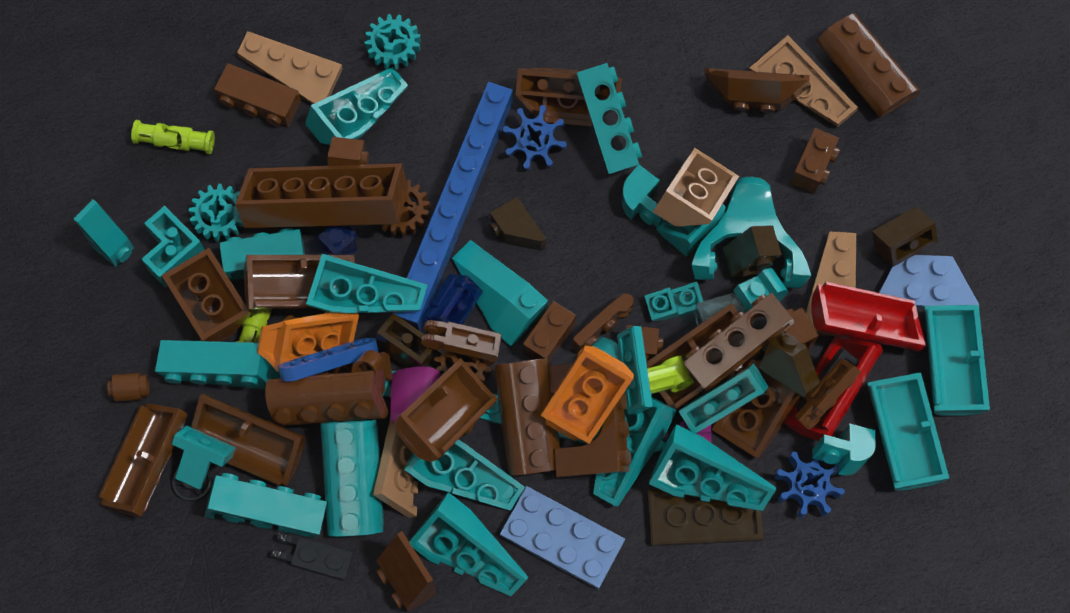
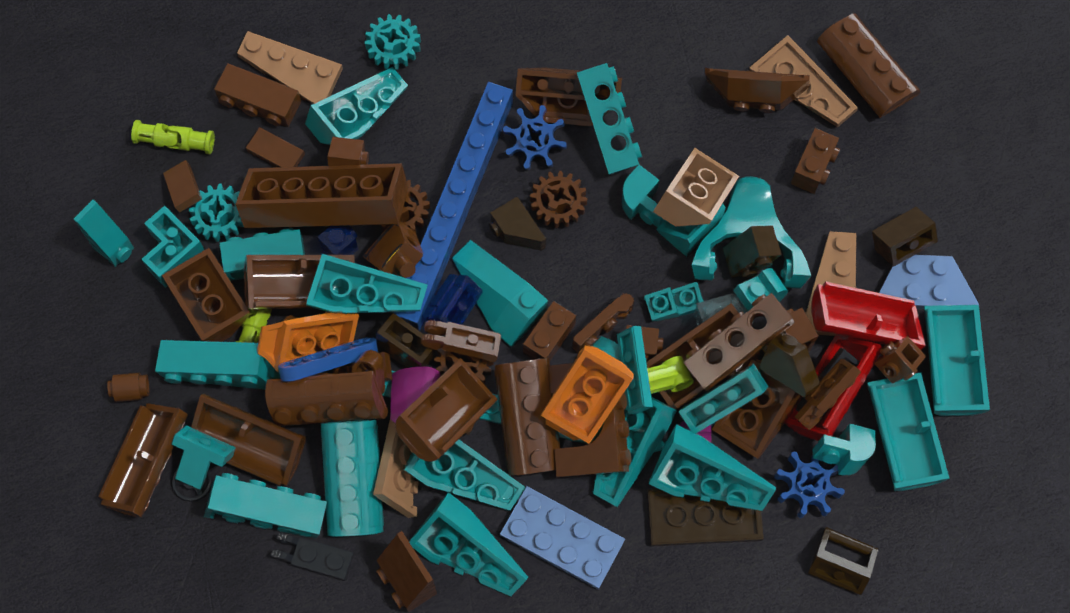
(182, 186): none -> reddish brown tile
(274, 149): none -> reddish brown tile
(396, 251): none -> reddish brown torso
(553, 189): none -> reddish brown gear
(840, 570): none -> dark brown tile
(899, 359): none -> reddish brown brick

